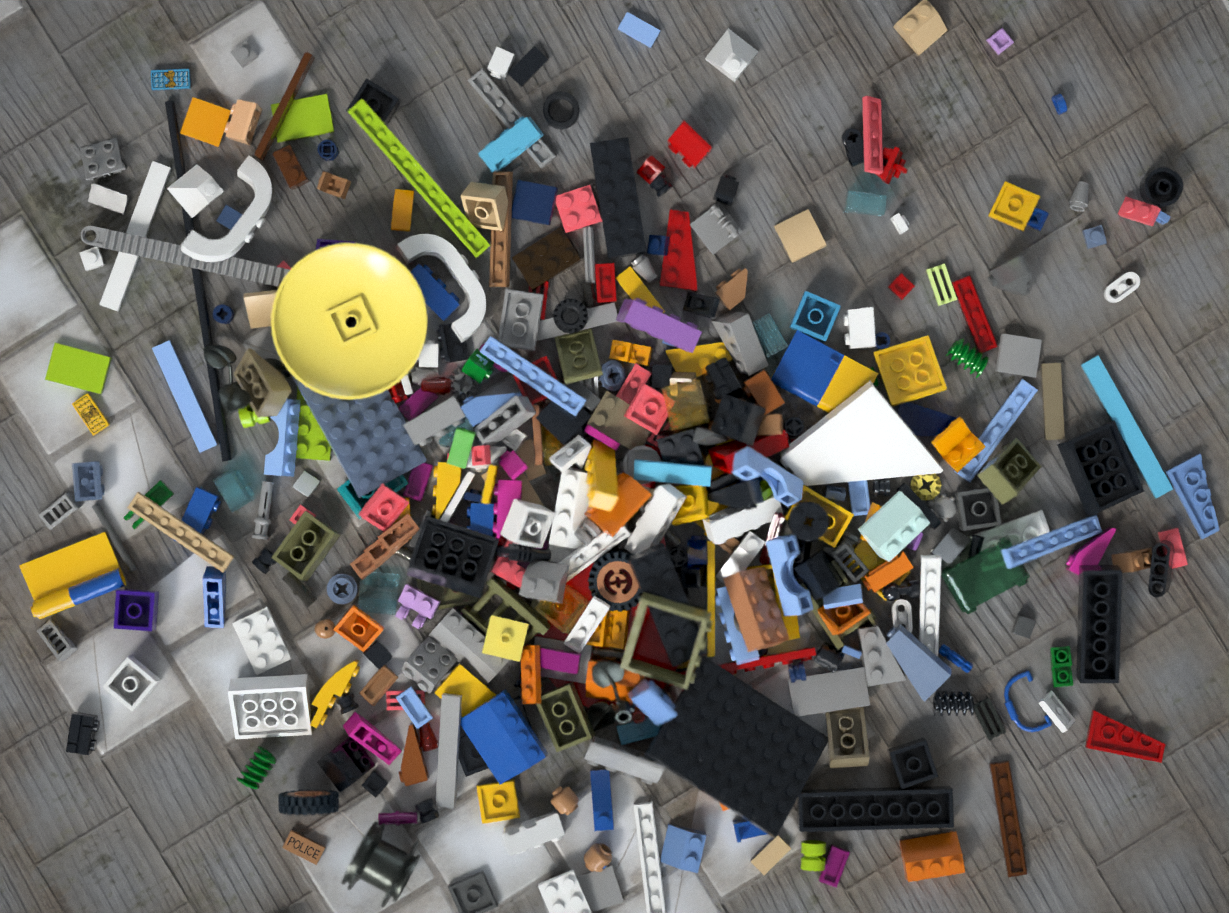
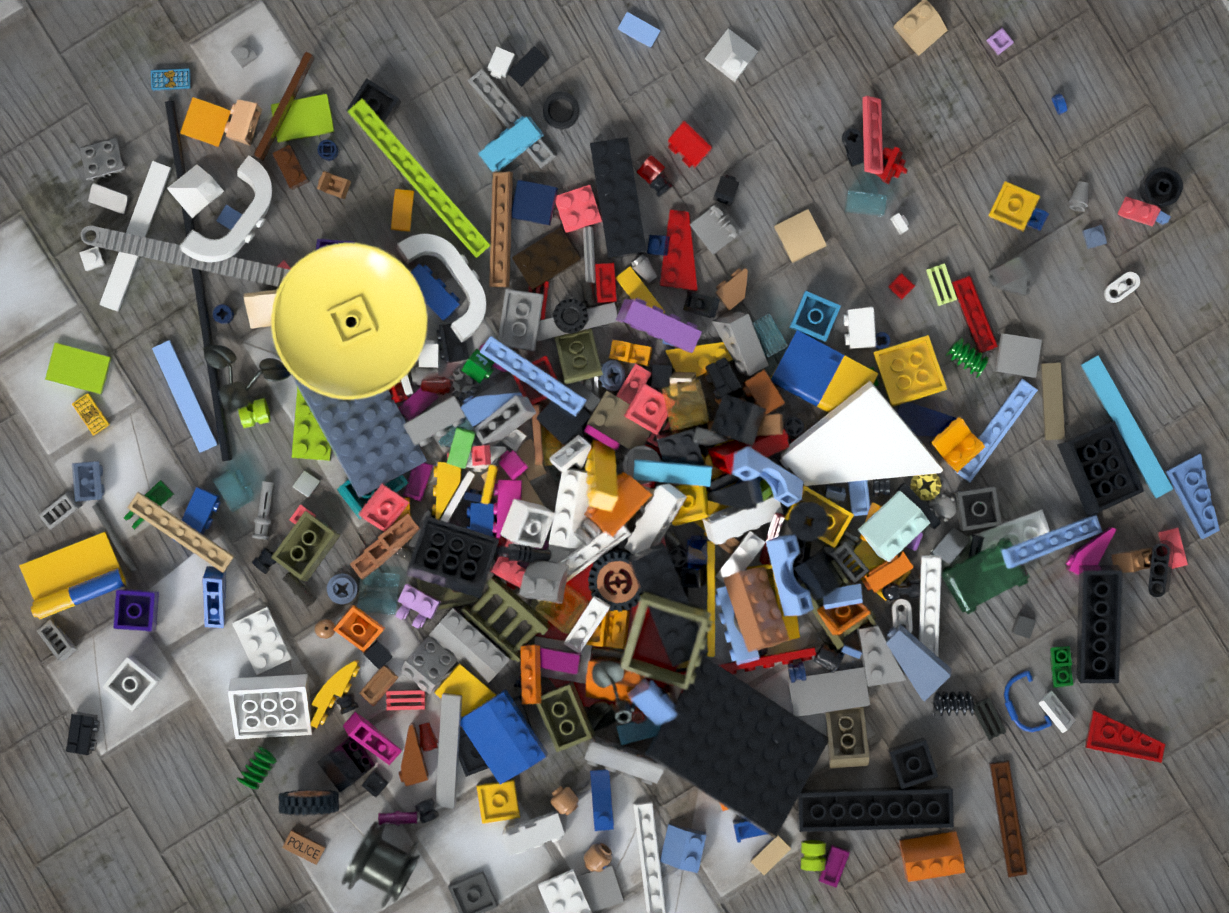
(263, 383): dark tan slope -> none
(282, 459): light blue arch -> none
(414, 707): light blue tile -> none
(485, 205): tan slope -> none
(505, 638): light yellow plate -> none
(955, 658): blue axle -> none
(1009, 471): olive brick -> none

